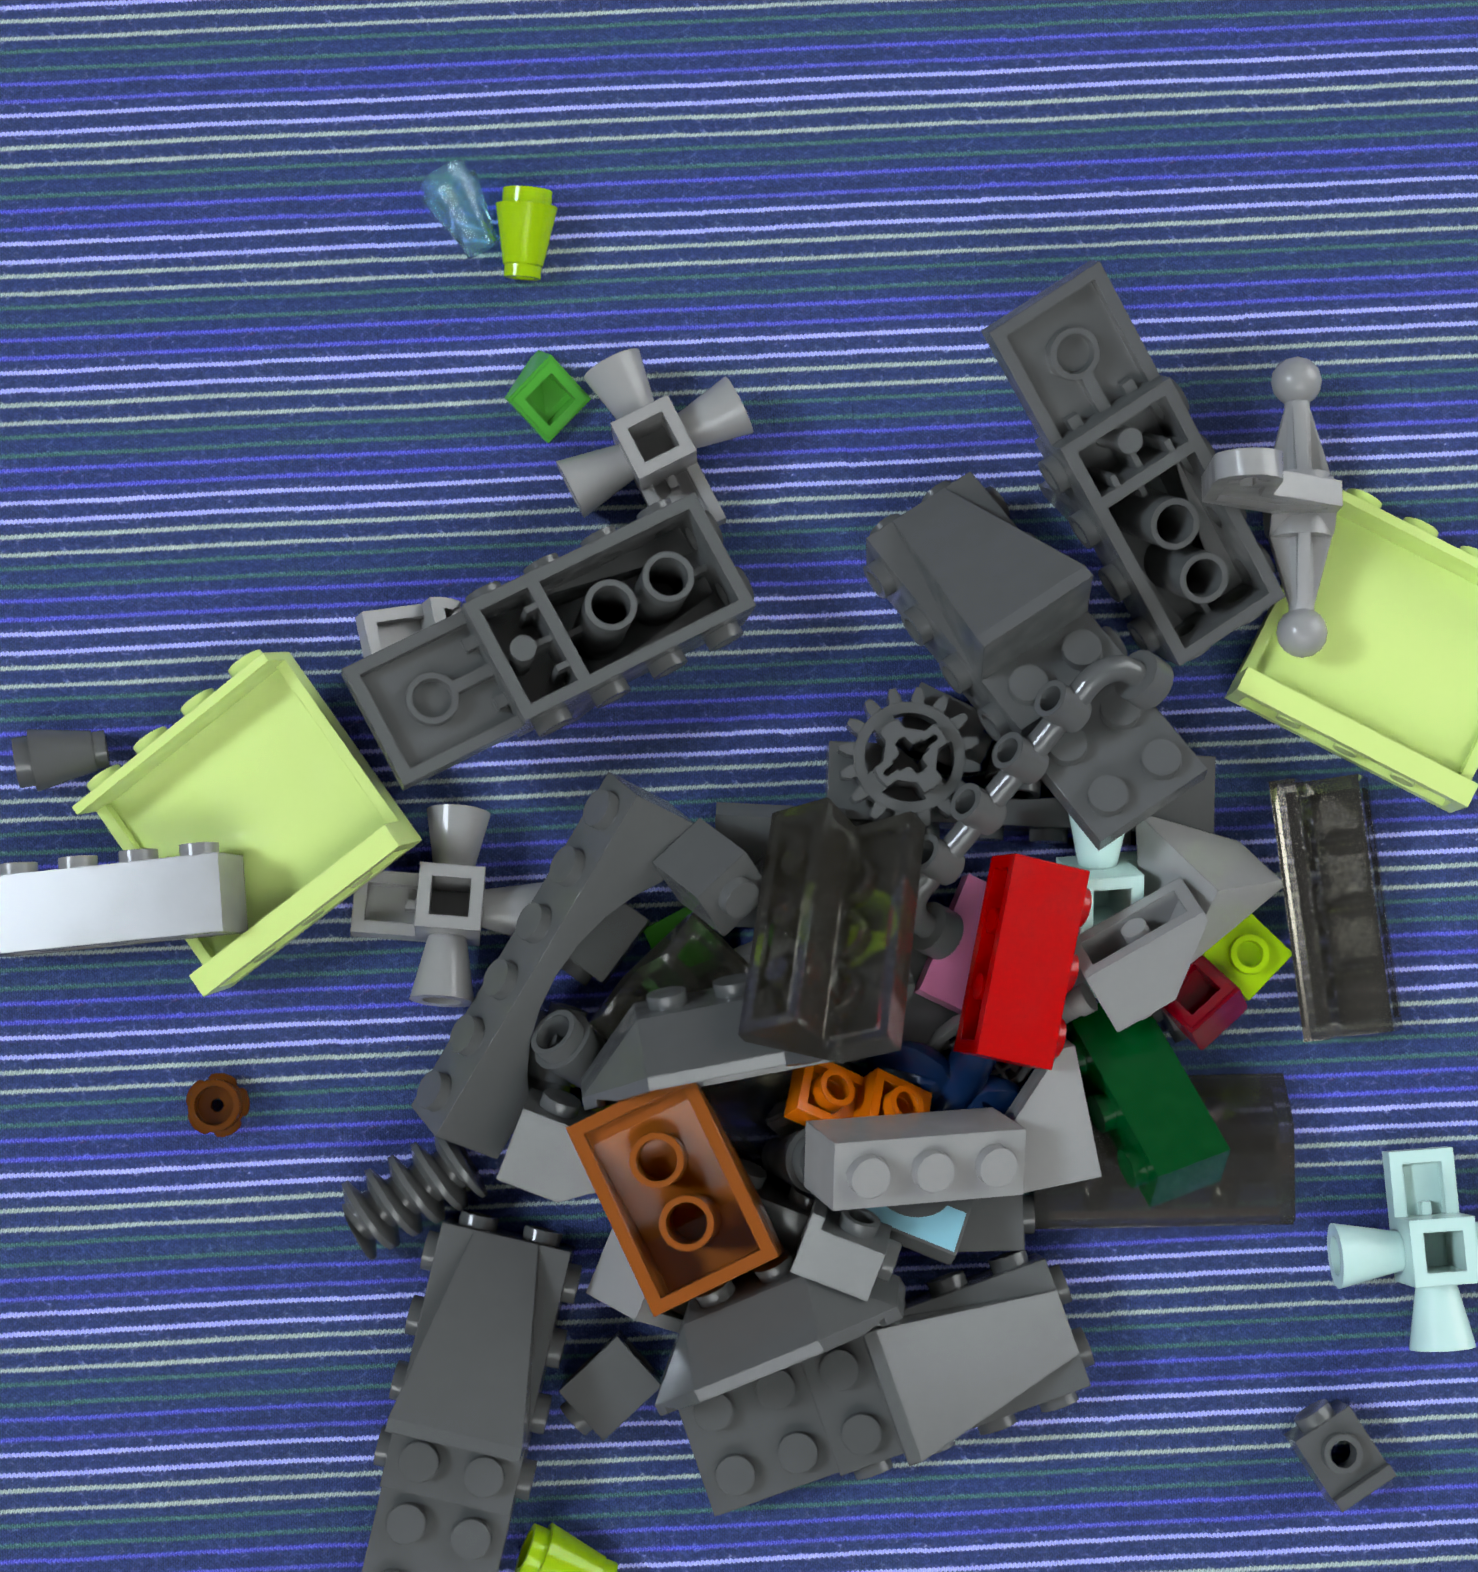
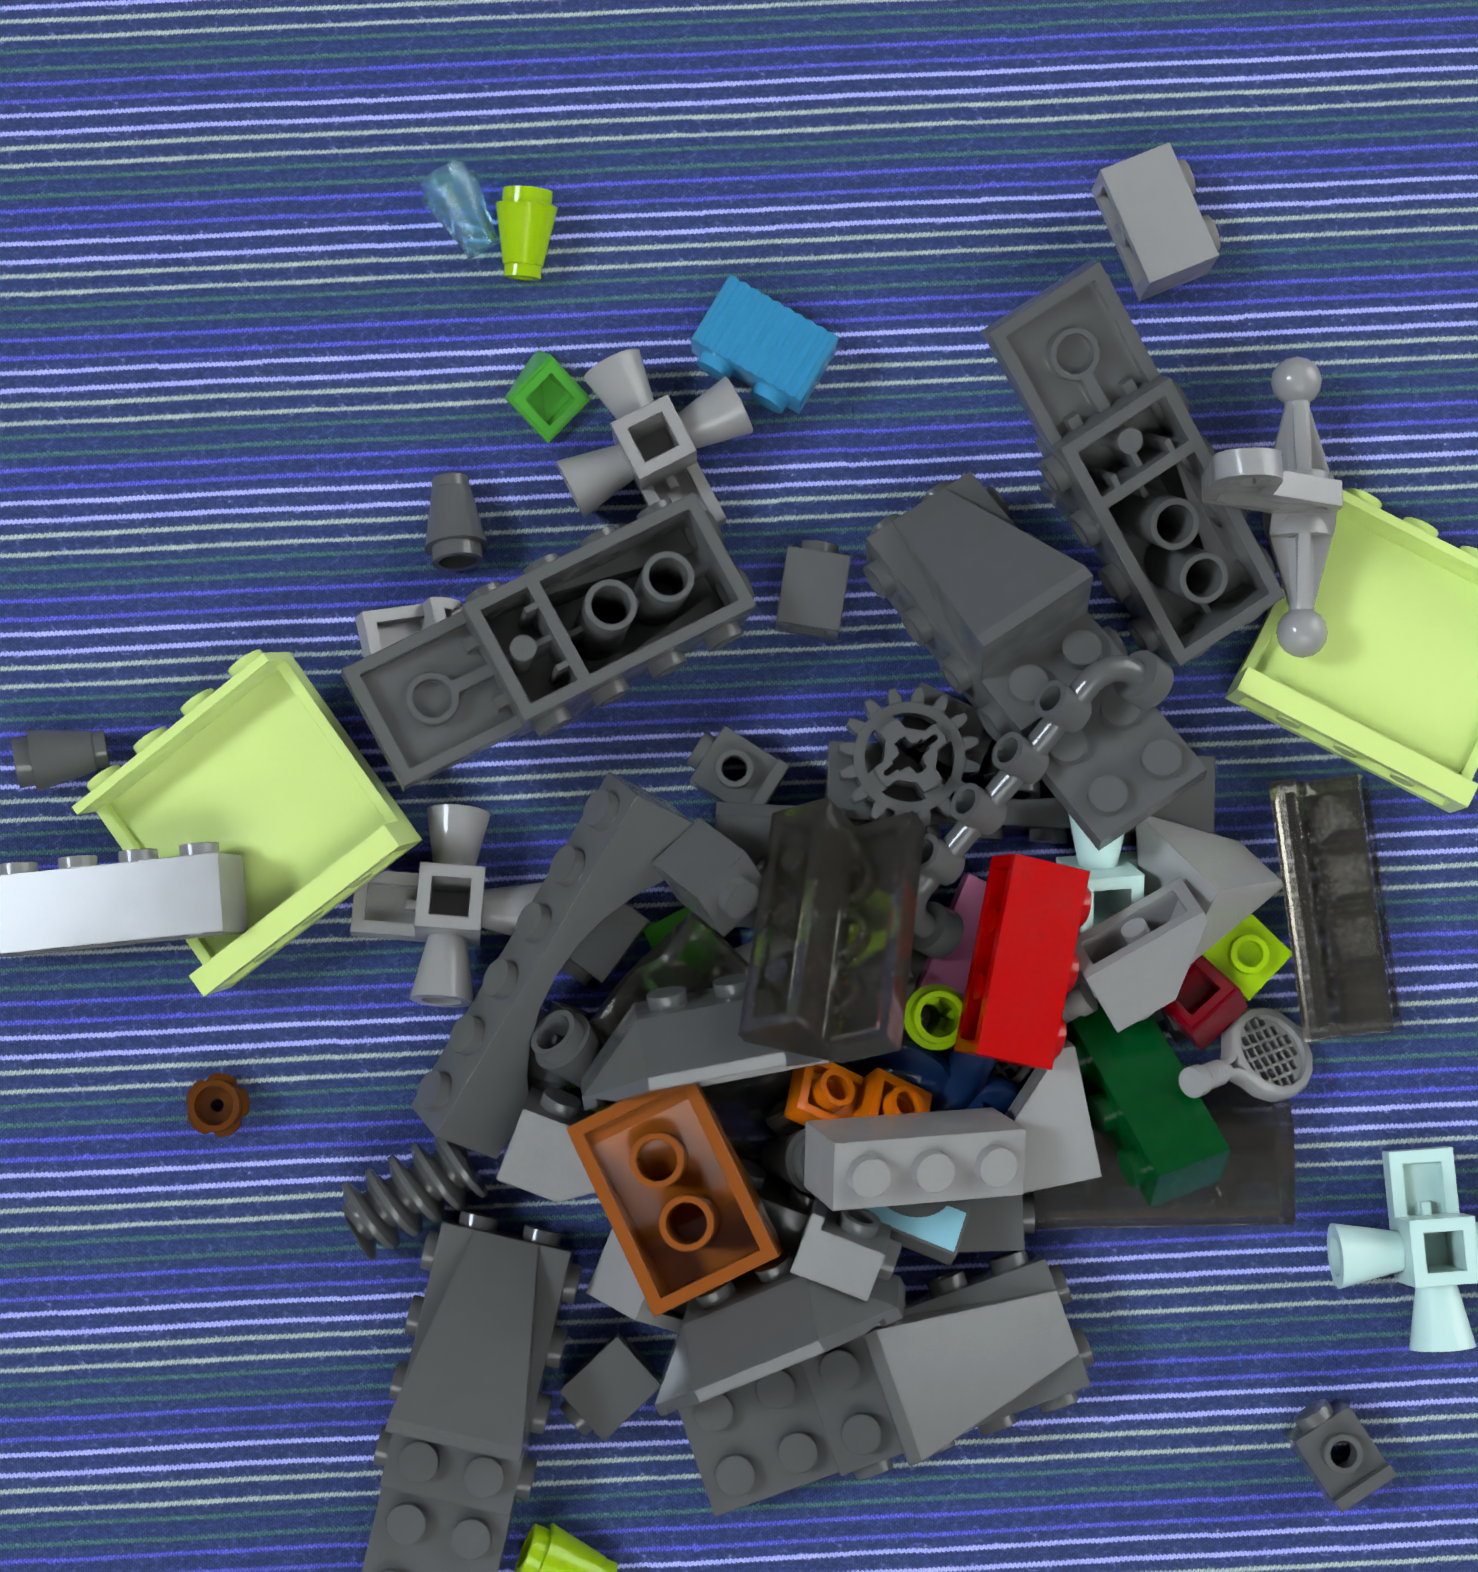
(454, 525): none -> dark grey cone
(756, 787): none -> dark grey brick
(763, 346): none -> dark azure brick
(813, 590): none -> dark grey brick
(945, 1010): none -> lime cone
(1156, 220): none -> light grey brick
(1239, 1068): none -> light grey piece

